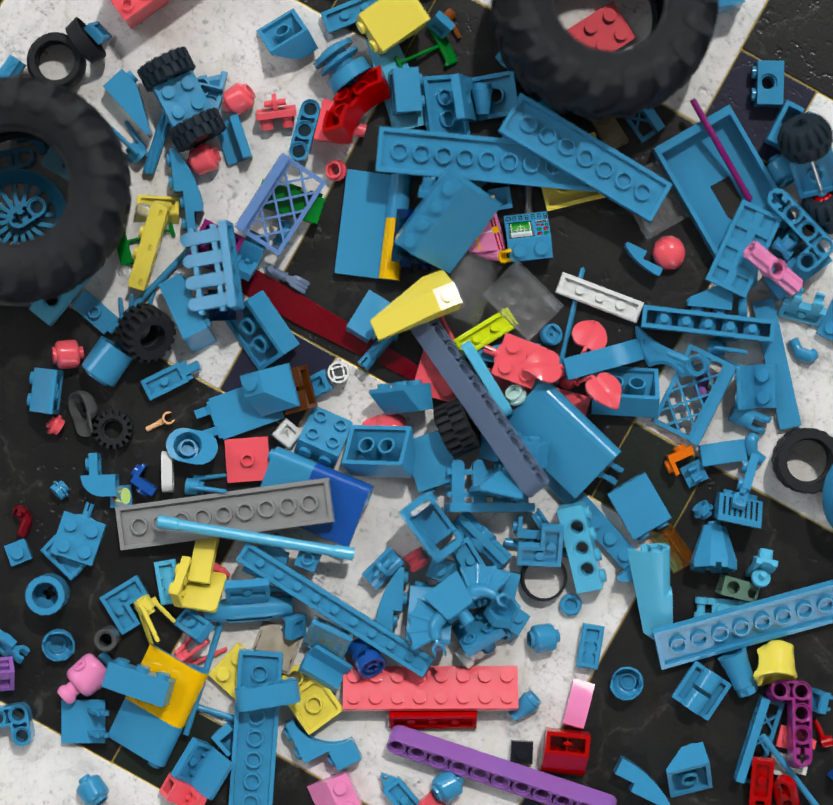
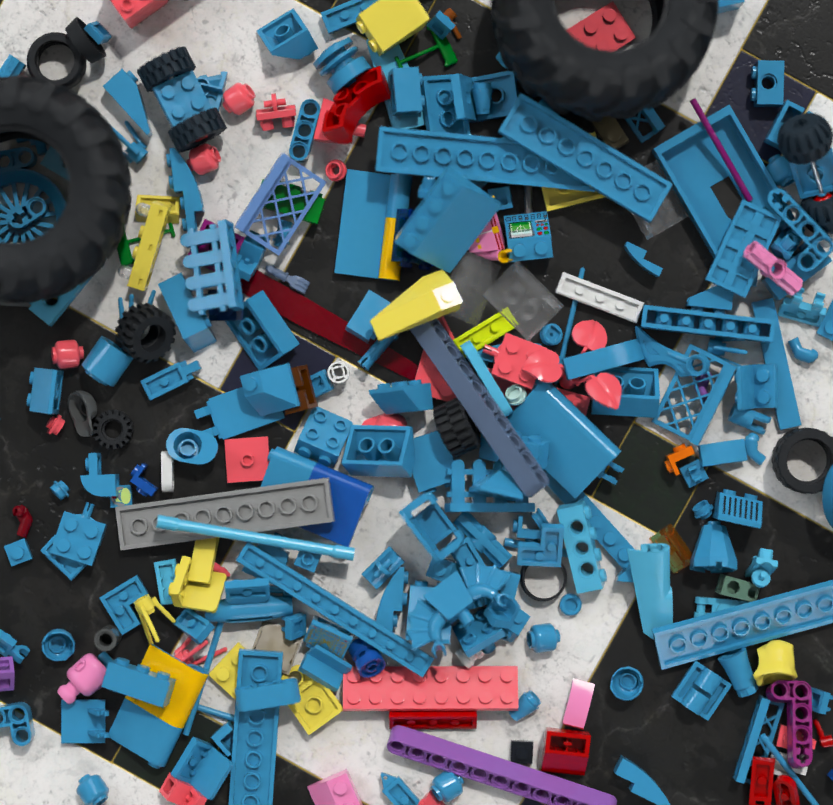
(39, 601): dark azure piece -> none
(94, 311): dark azure plate -> none
(154, 285): dark azure axle -> none
(156, 145): dark azure axle -> none
(160, 422): light nougat hand -> none
(195, 486): dark azure plant -> none
(234, 141): dark azure panel -> none
(286, 433): white tile -> none
(341, 752): dark azure arch -> none
(416, 559): coral wheel -> none
(590, 646): dark azure plate -> none
(639, 506): dark azure brick -> none
(668, 252): coral hair -> none
(689, 771): dark azure slope -> none
(742, 306): dark azure tile -> none
(744, 484): dark azure hinge -> none

